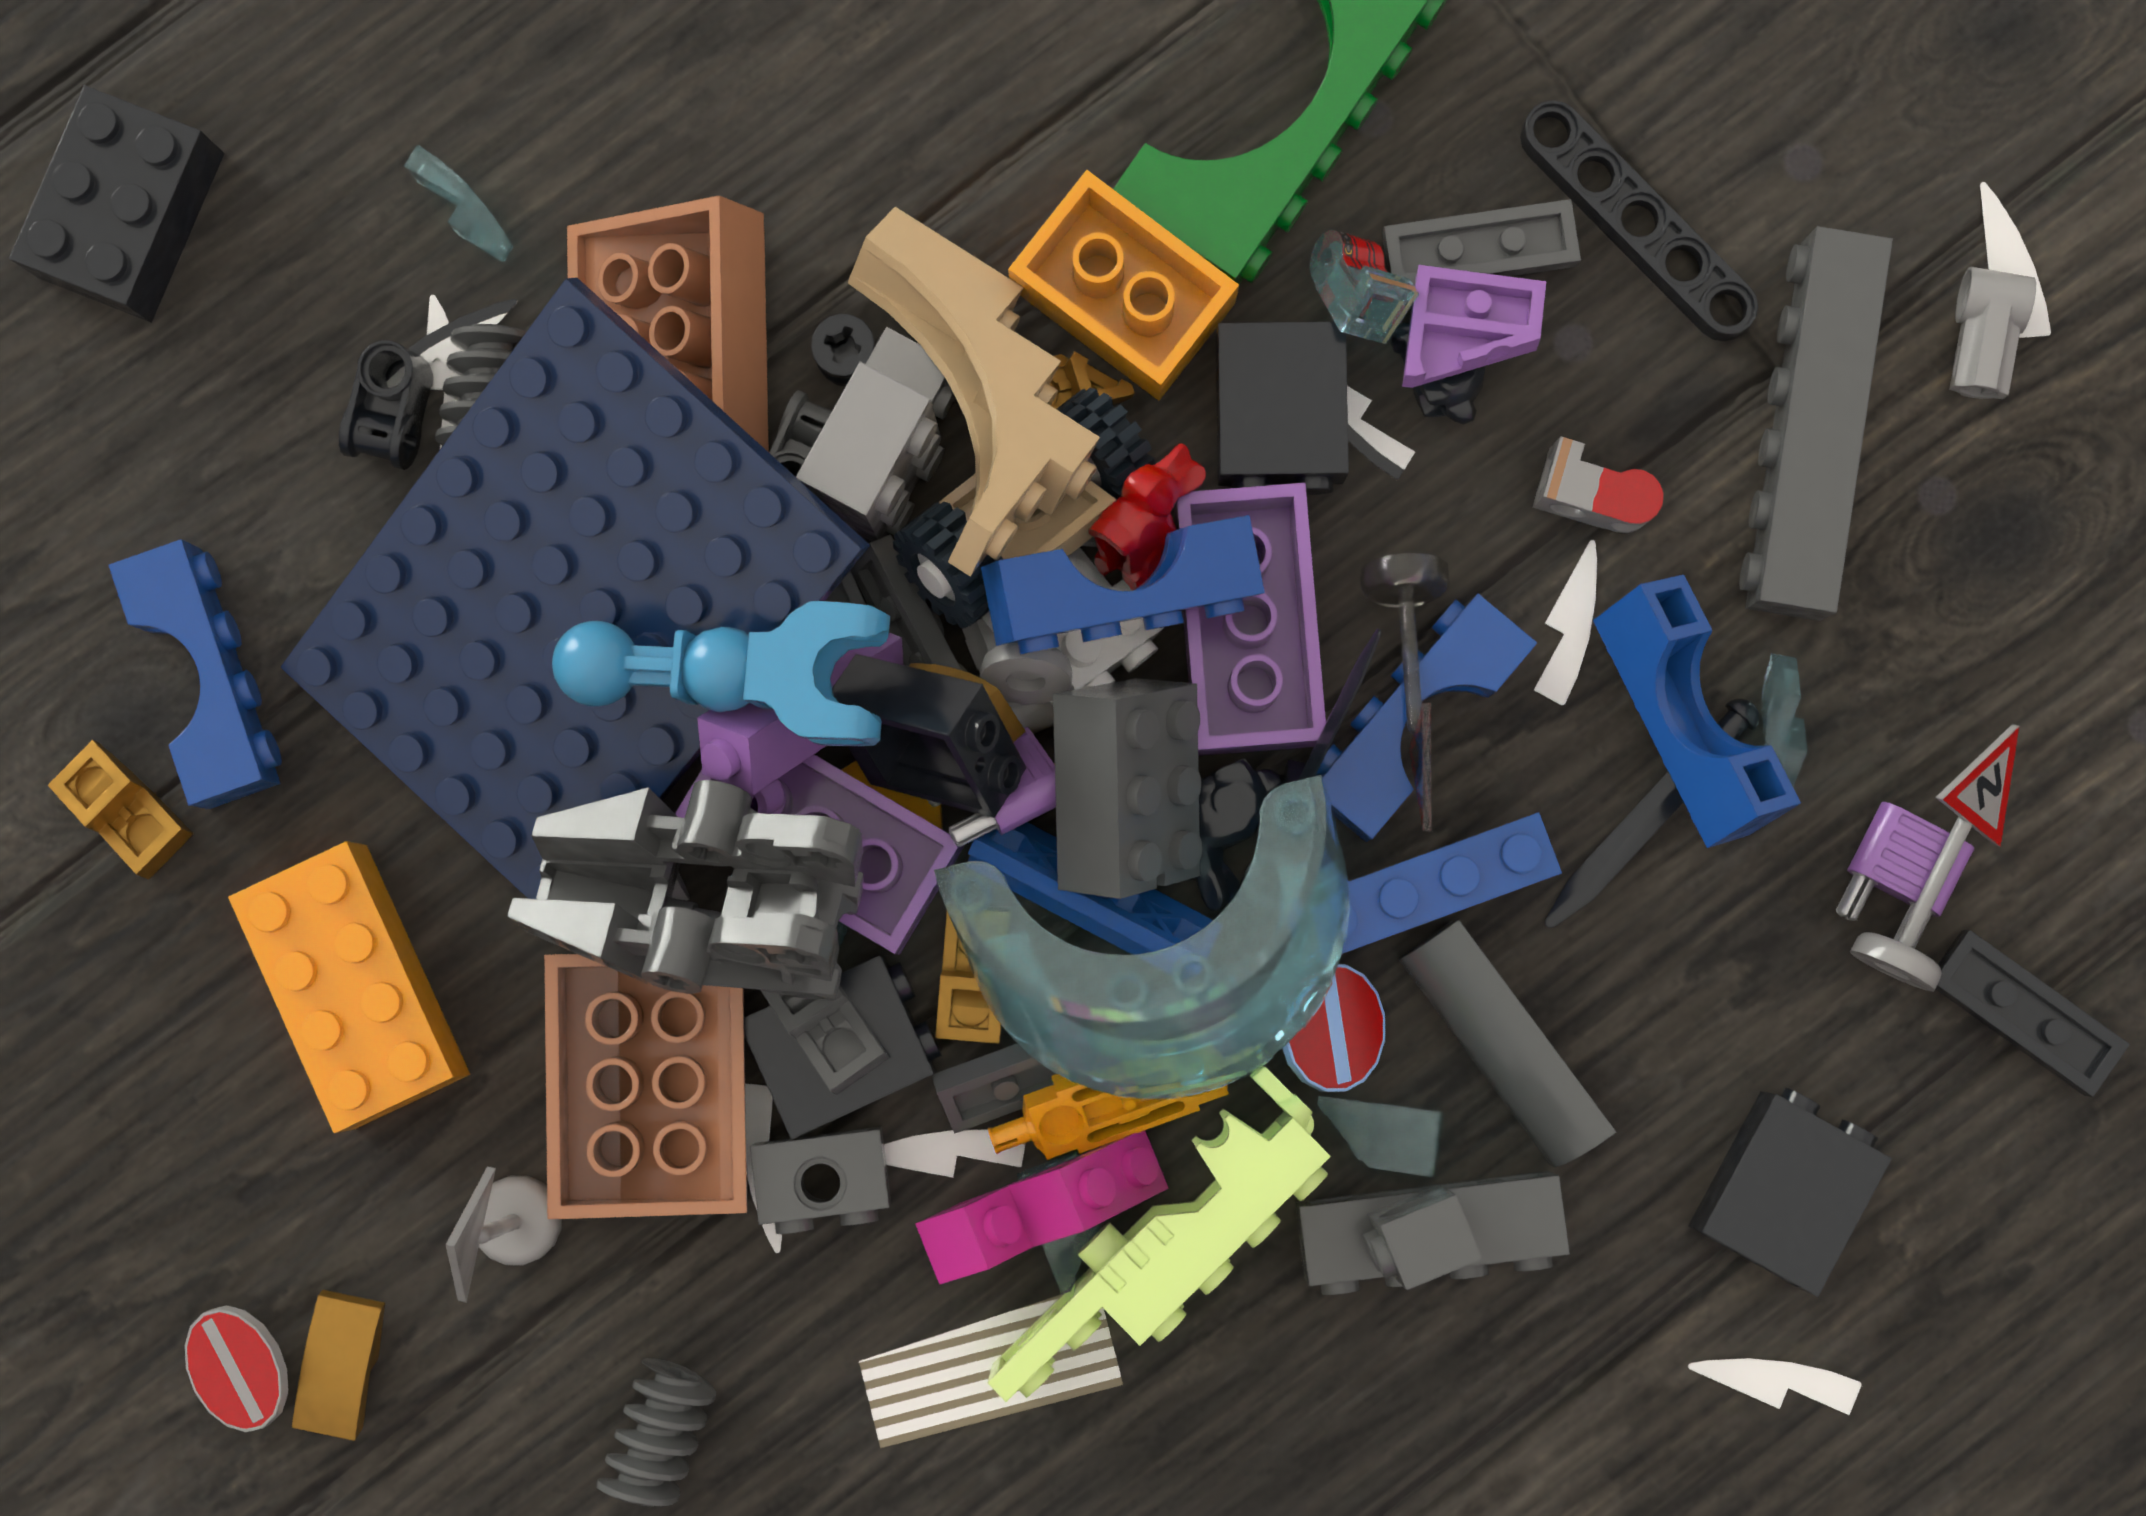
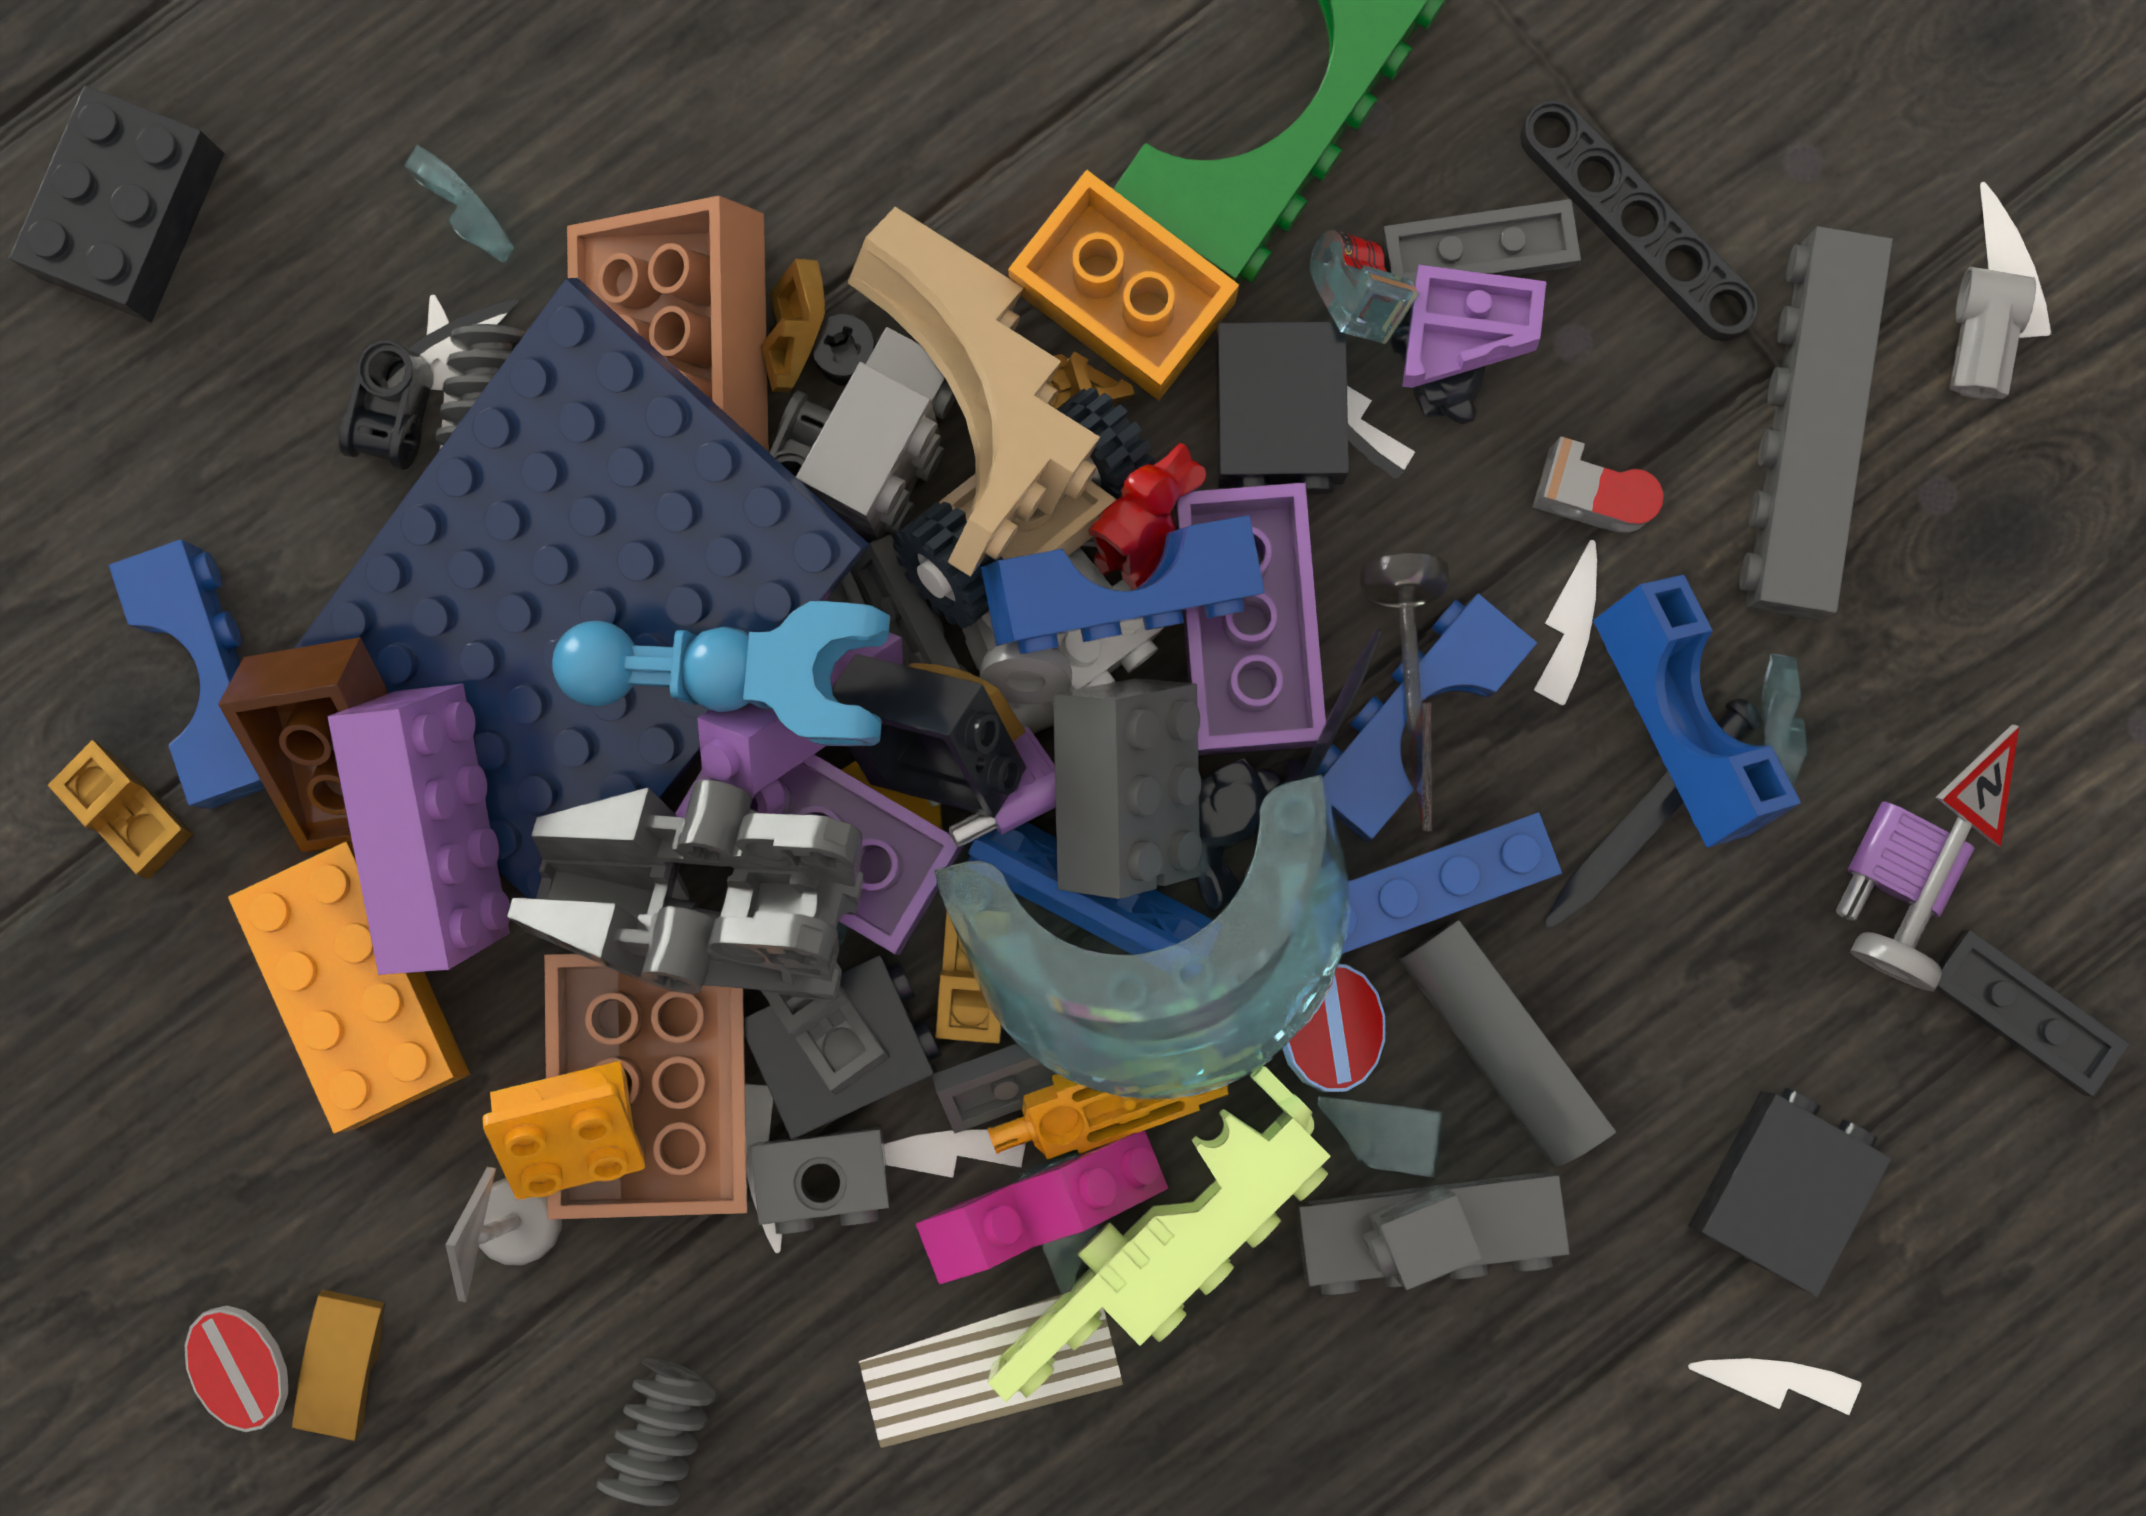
(281, 720): none -> reddish brown slope
(420, 828): none -> medium lavender brick
(564, 1131): none -> light orange bracket
(799, 314): none -> pearl gold slope

